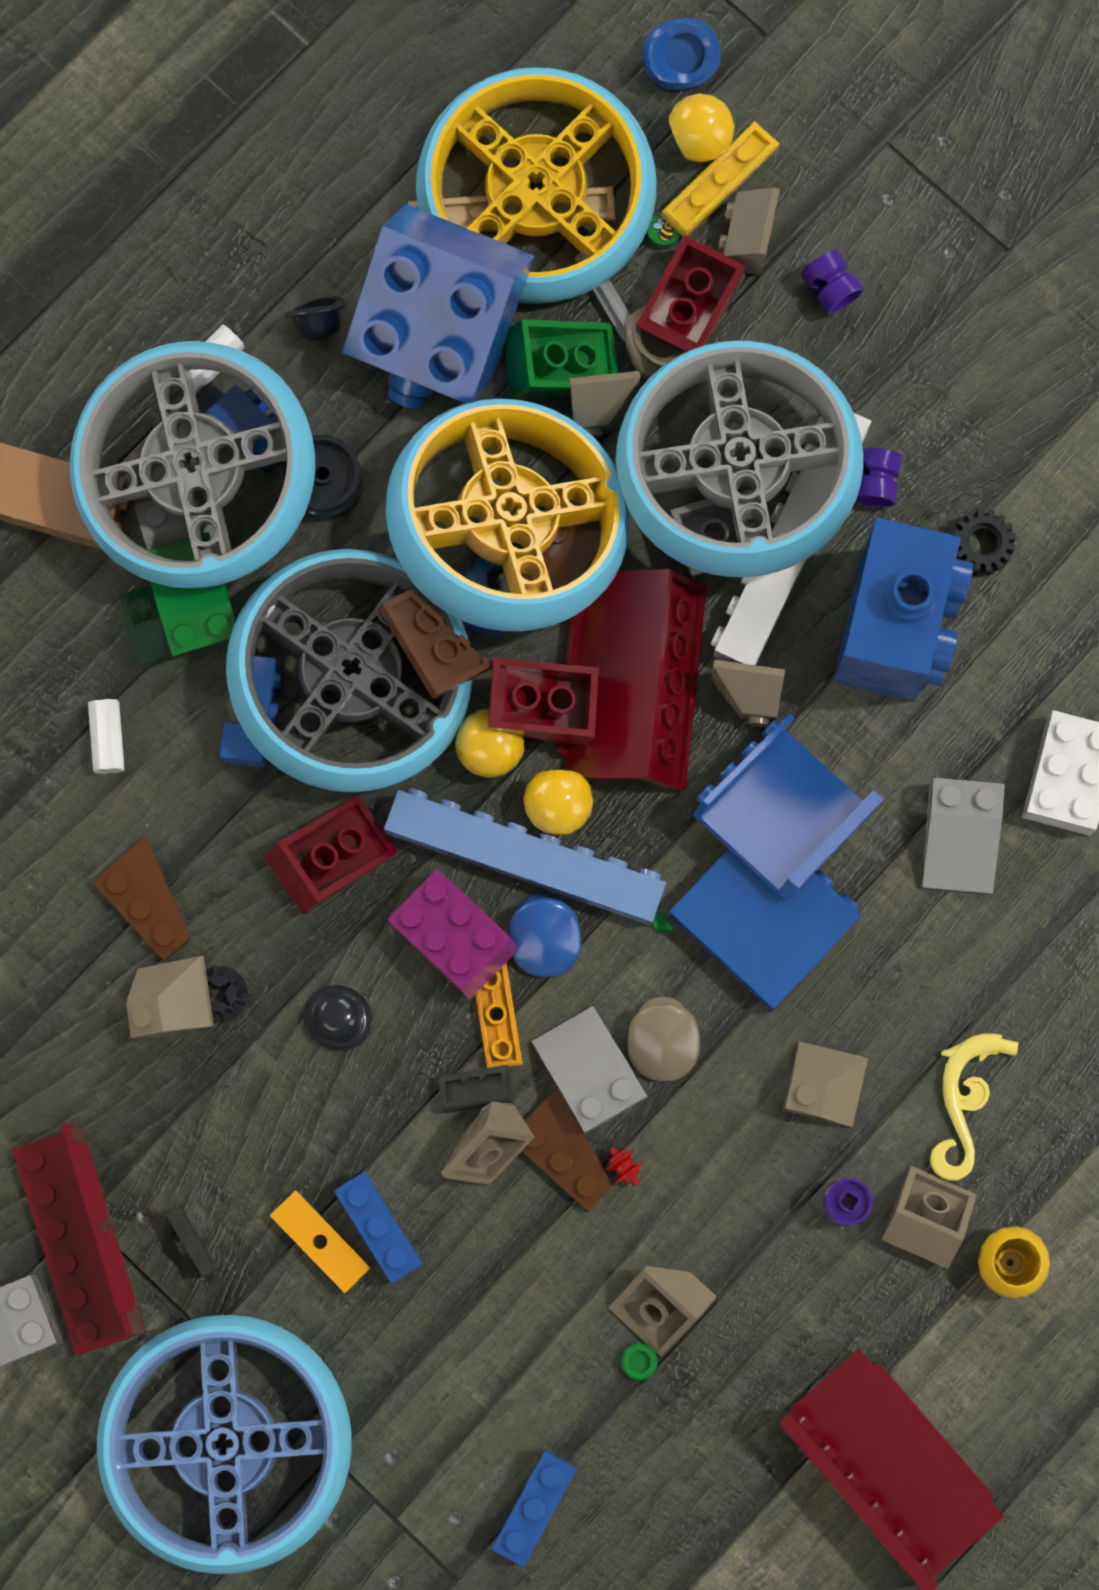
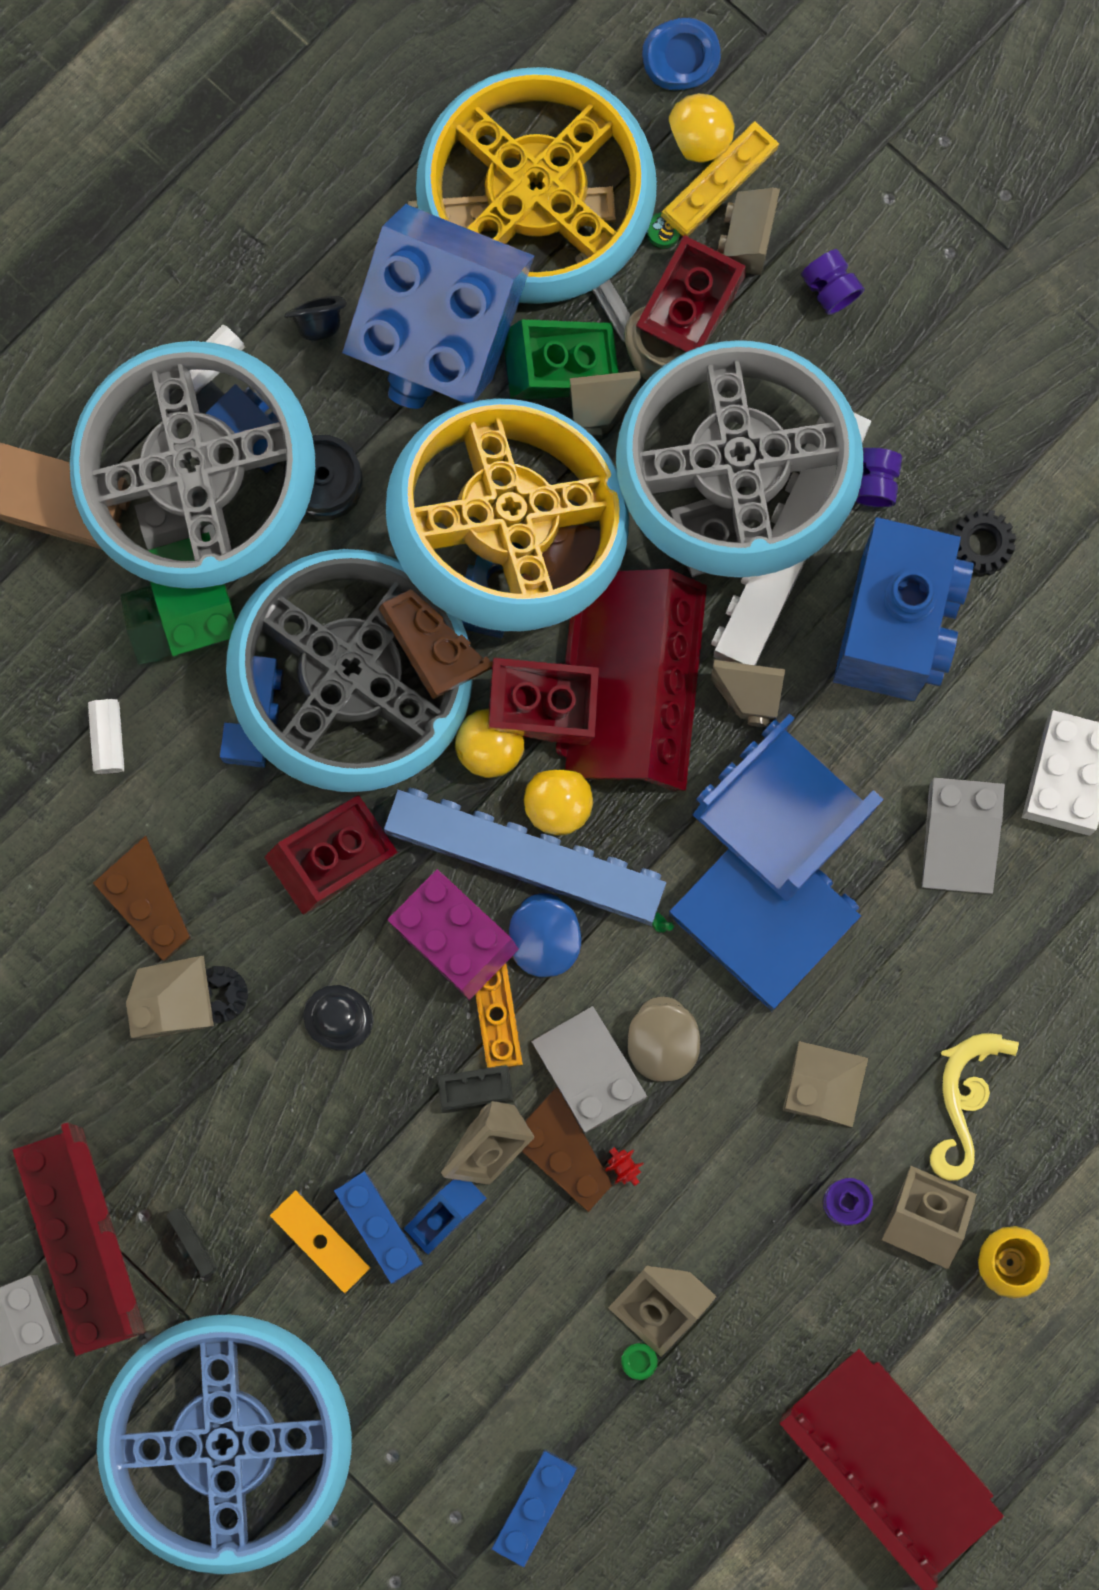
(444, 1214): none -> blue slope

